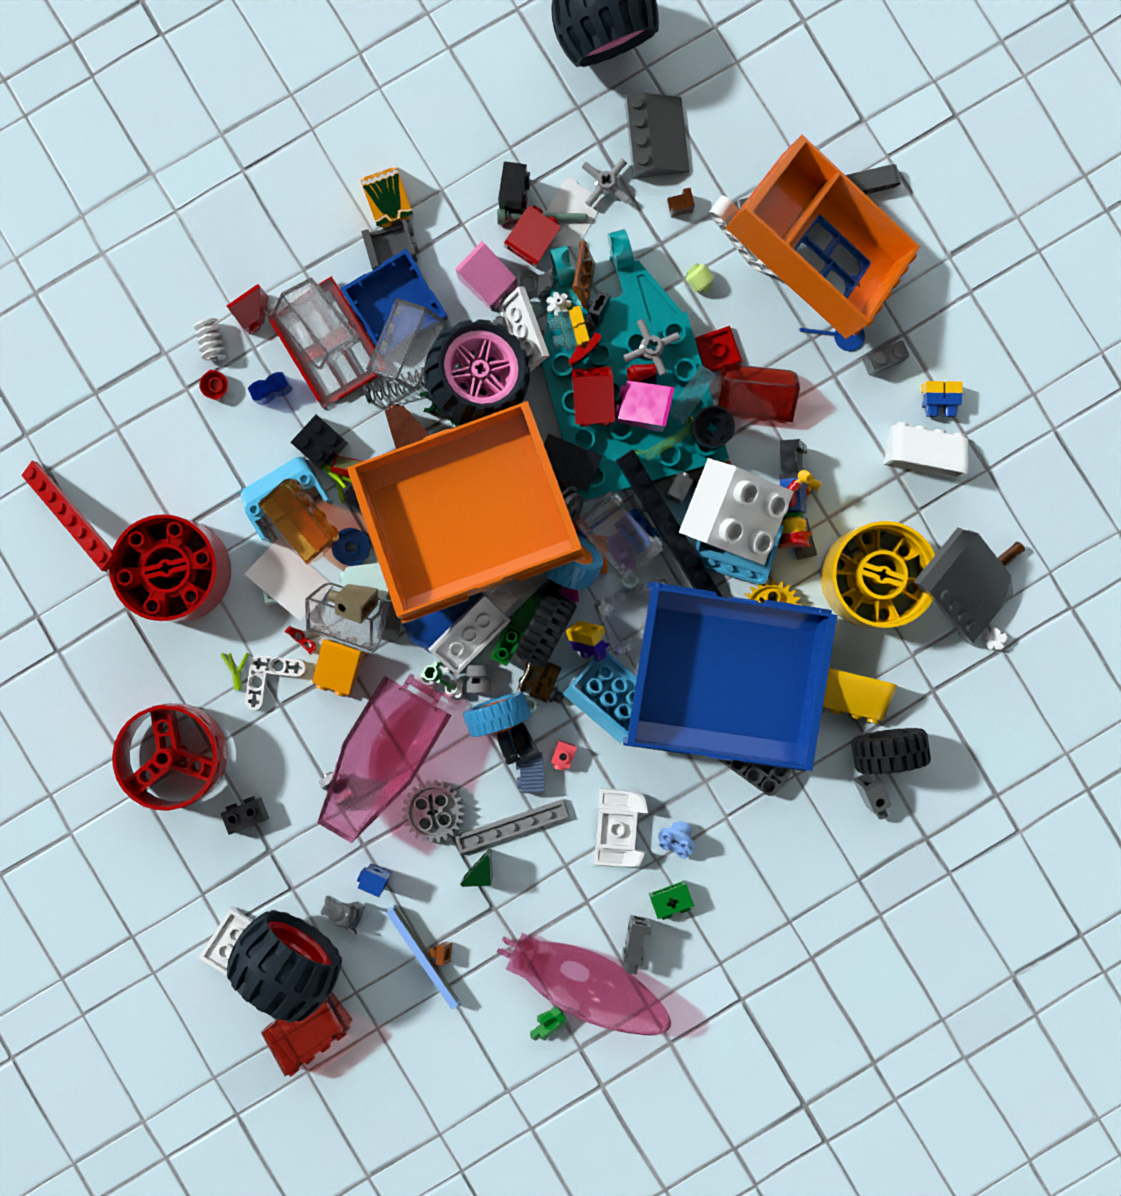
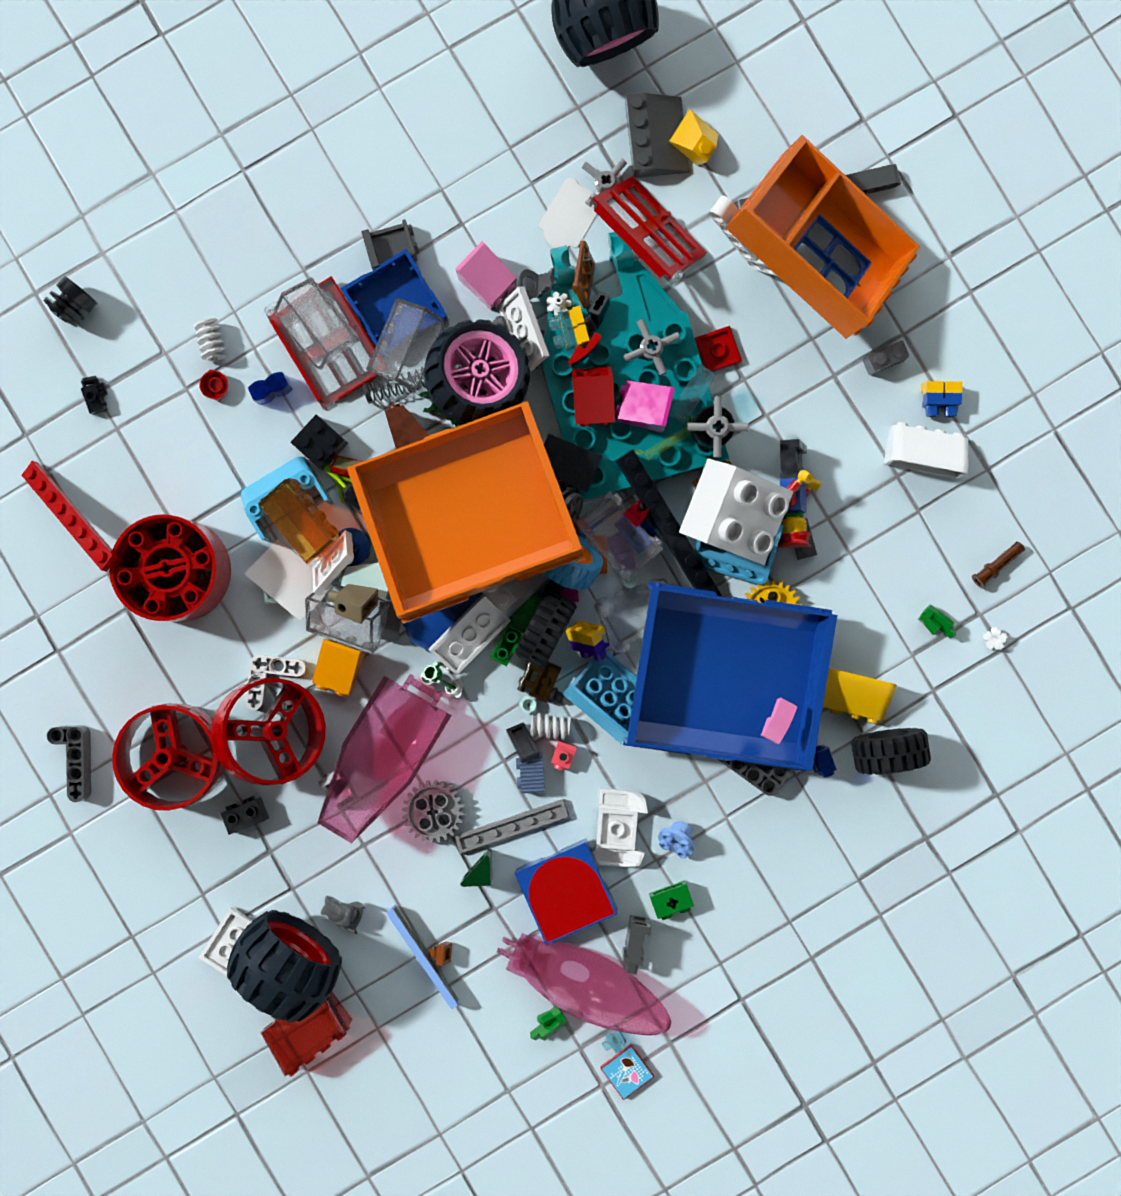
(70, 302): none -> black wheel
(72, 761): none -> dark grey beam
(93, 396): none -> black piece
(235, 673): lime plant -> none
(249, 309): red slope -> none
(267, 731): none -> red wheel
(292, 631): red cap -> none
(333, 563): none -> white plate
(373, 879): blue brick -> none
(386, 197): slope -> none
(475, 672): light grey wheel -> none
(497, 718): dark azure wheel -> none
(504, 216): sand green piece -> none
(513, 187): black brick -> none
(532, 235): red slope -> none
(550, 726): none -> white piece
(566, 891): none -> red tile
(614, 1040): none -> clear light blue tile
(627, 1071): none -> tile
(636, 514): none -> dark red tile
(641, 372): red cone -> none
(648, 229): none -> red door
(680, 488): flat silver brick -> none
(681, 203): reddish brown panel -> none
(695, 138): none -> yellow slope
(699, 277): yellowish green head -> none
(708, 426): none -> light grey bar
(758, 392): clear red windscreen -> none
(780, 720): none -> bright pink slope
(824, 761): none -> clear blue brick
(850, 344): blue piece -> none
(858, 570): yellow wheel -> none
(873, 794): dark grey torso -> none
(937, 621): none -> green rock
(967, 583): dark grey slope -> none

